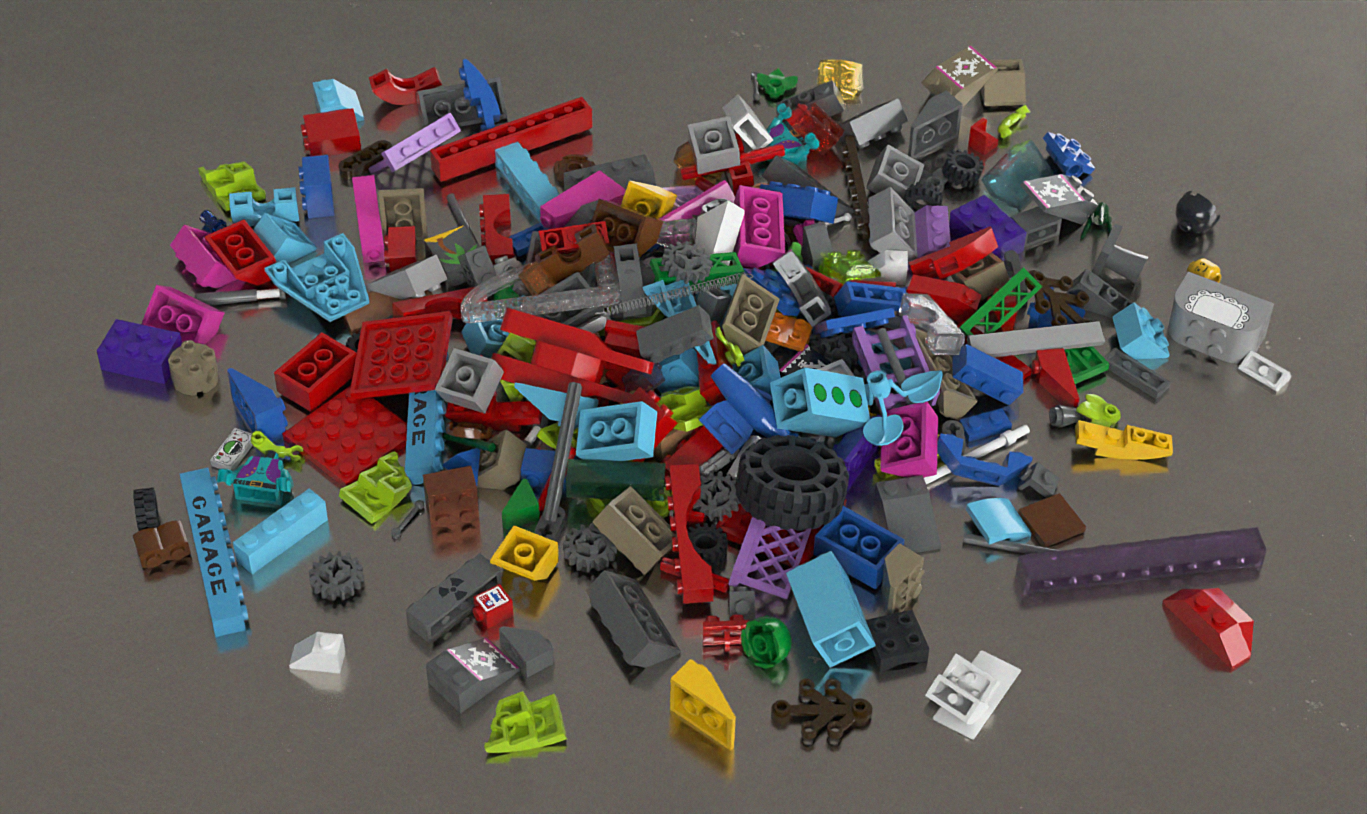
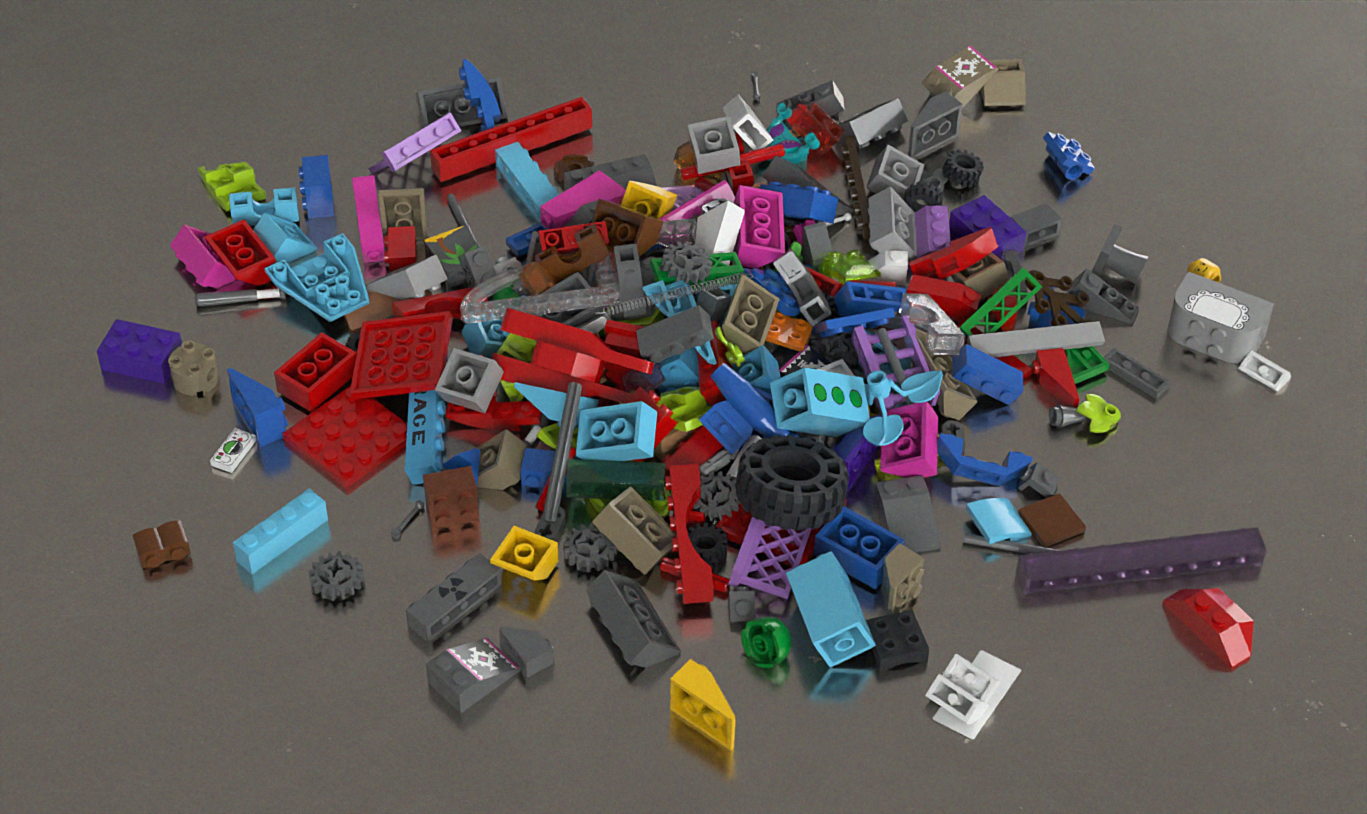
(146, 508): black tyre -> none
(183, 314): dark pink slope -> none
(212, 221): clear blue pin -> none
(212, 552): dark azure brick -> none
(259, 479): teal torso -> none
(263, 444): lime arm -> none
(319, 653): white slope -> none
(331, 133): red brick -> none
(334, 96): medium azure slope -> none
(353, 166): dark brown beam -> none
(378, 489): lime slope -> none
(403, 90): red arch -> none
(469, 430): reddish brown tile -> none
(476, 443): dark green bar -> none
(492, 606): red brick -> none
(496, 216): red arch -> none
(521, 507): green slope -> none
(525, 724): lime slope -> none
(723, 632): red hips -> none
(776, 83): green plate -> none
(824, 709): dark brown plant -> none
(844, 73): clear yellow slope -> none
(980, 139): red panel -> none
(985, 425): blue plate -> none
(1004, 126): lime arm -> none
(1005, 439): white bar -> none
(1018, 165): clear light blue slope -> none
(1062, 197): dark grey slope -> none
(1100, 217): dark green plant -> none
(1131, 443): yellow slope -> none
(1140, 333): medium azure slope -> none
(1196, 213): black cylinder -> none

